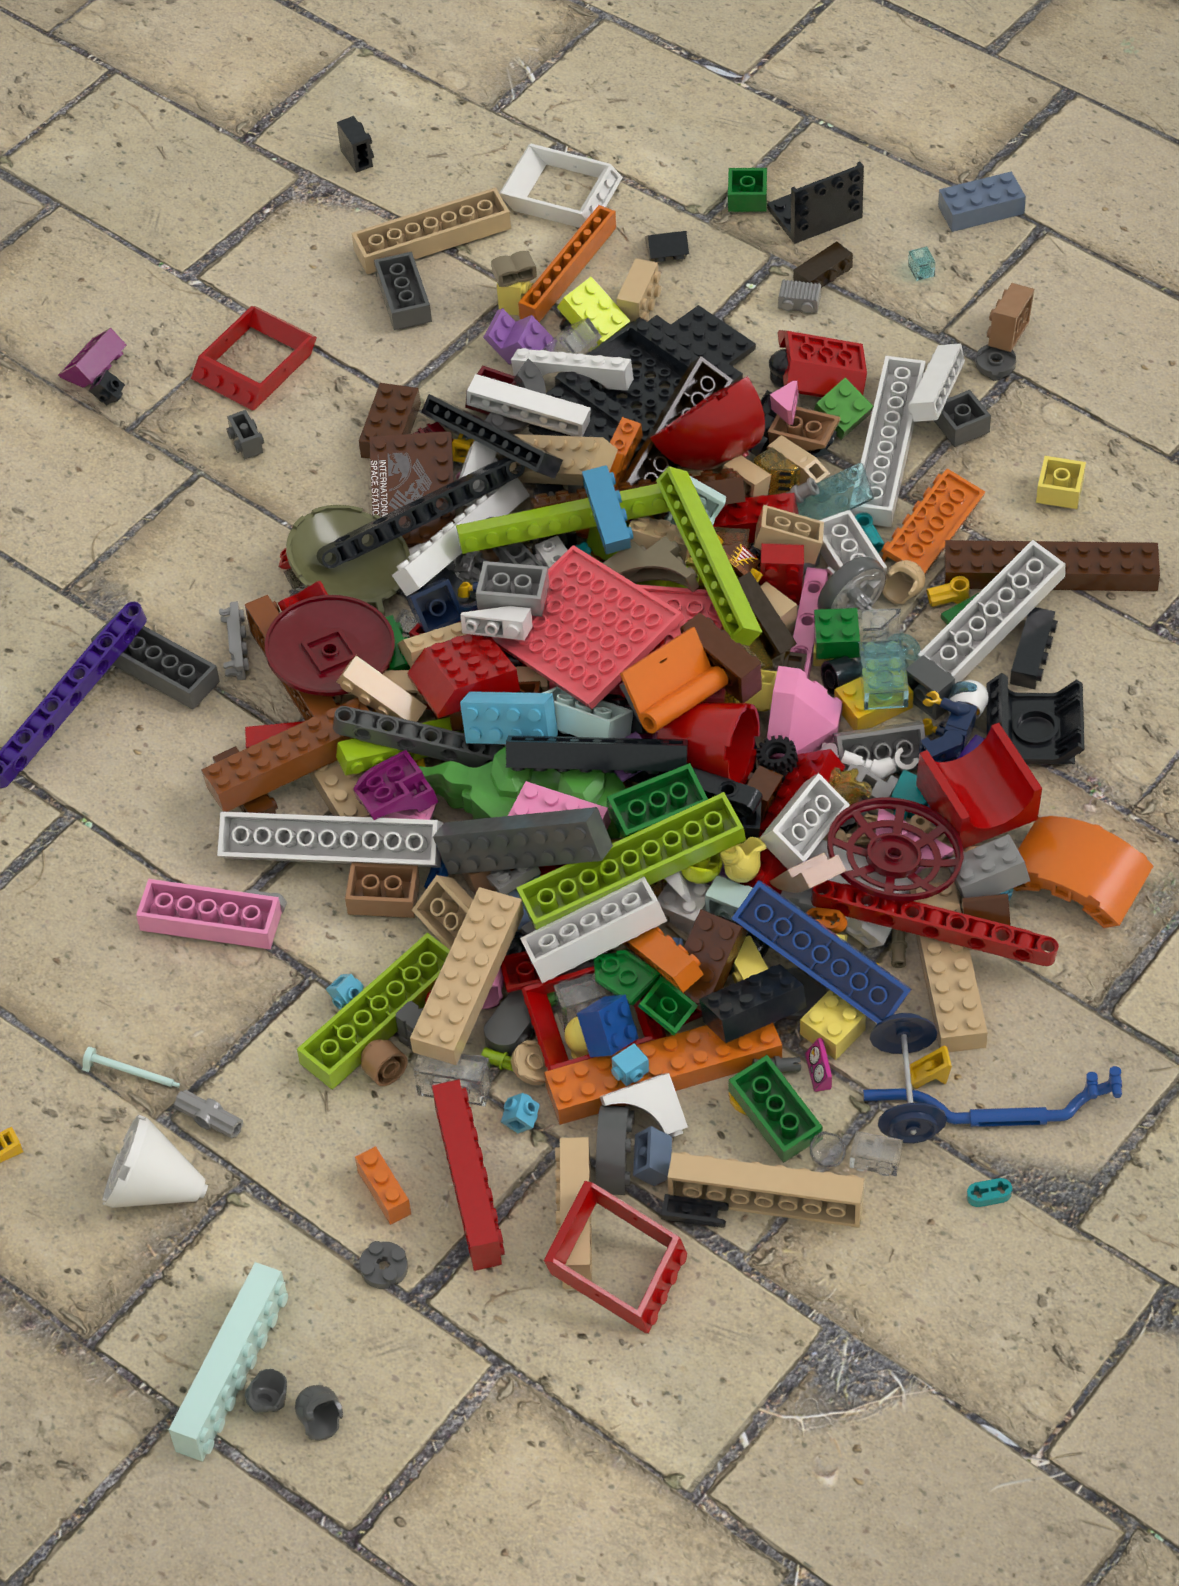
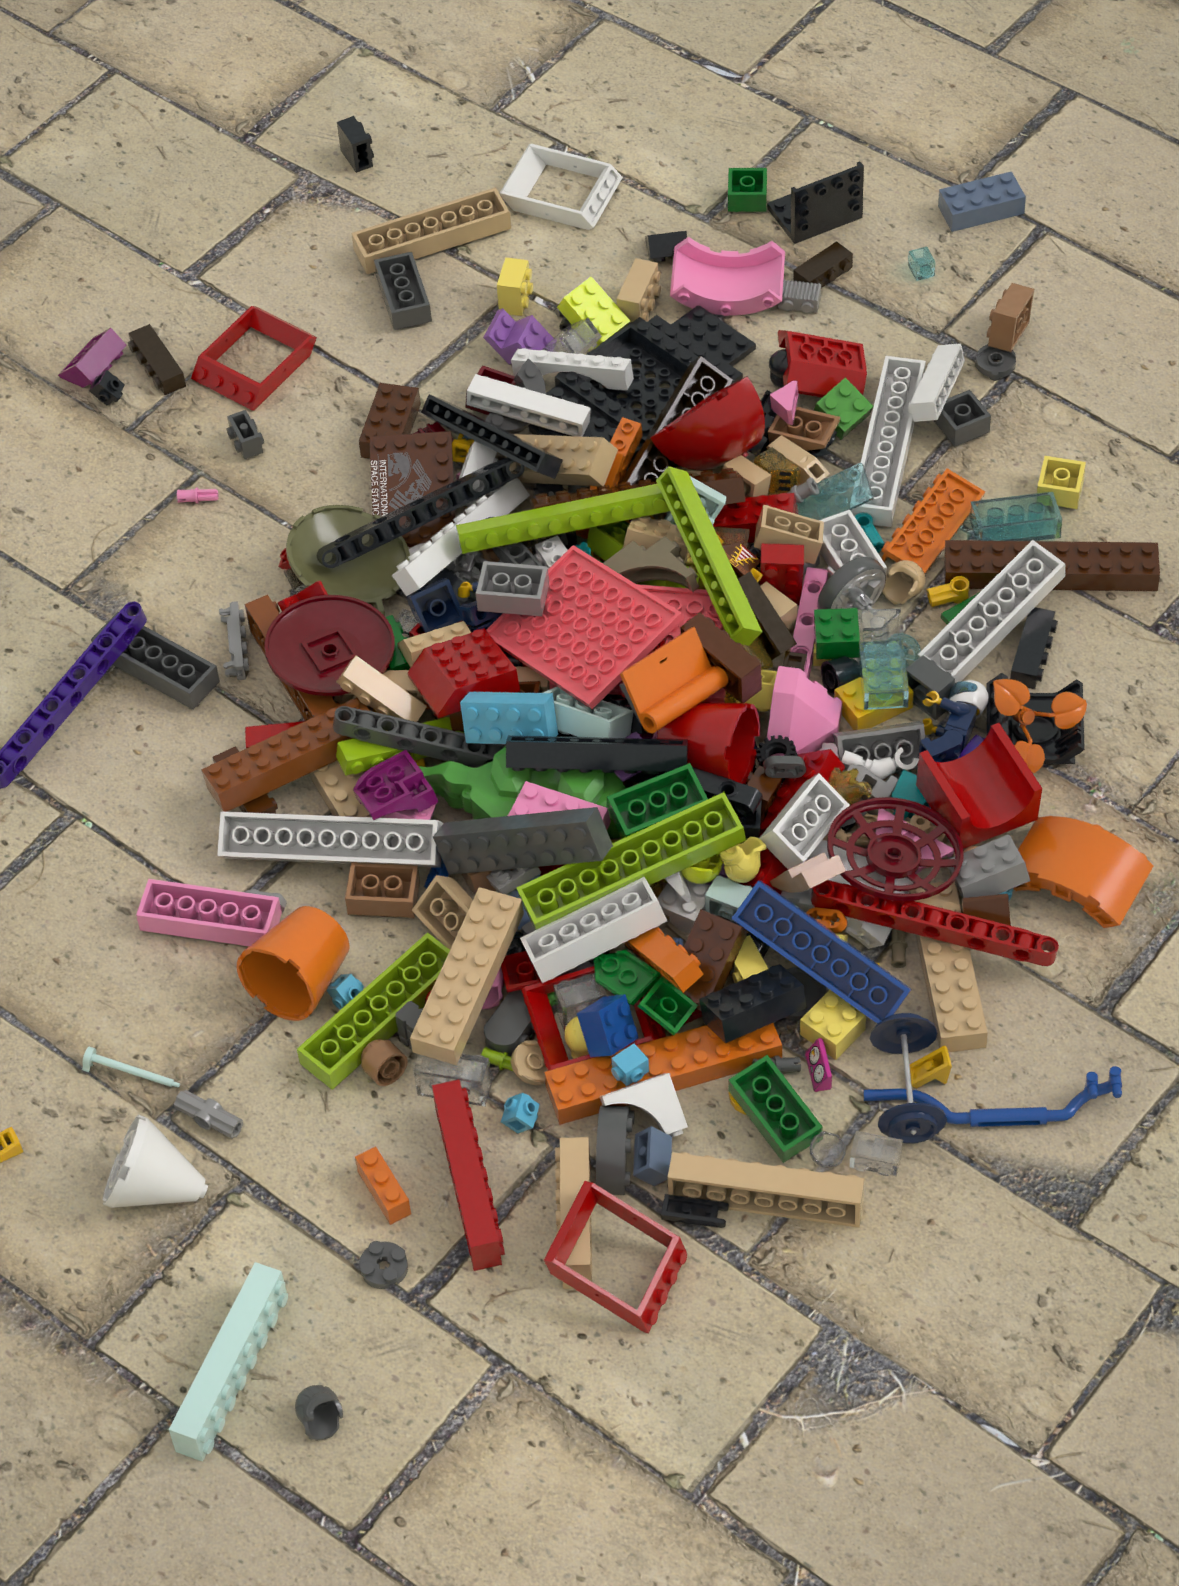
(156, 359): none -> dark brown brick
(197, 495): none -> bright pink axle
(267, 1391): dark grey hair -> none
(294, 962): none -> orange cone
(499, 622): white slope -> none
(513, 268): dark tan brick -> none
(568, 264): orange brick -> none
(607, 510): dark azure brick -> none
(727, 280): none -> bright pink panel
(784, 766): none -> dark grey beam
(989, 1192): teal beam -> none
(1009, 701): none -> orange plant
(1016, 518): none -> clear light blue brick

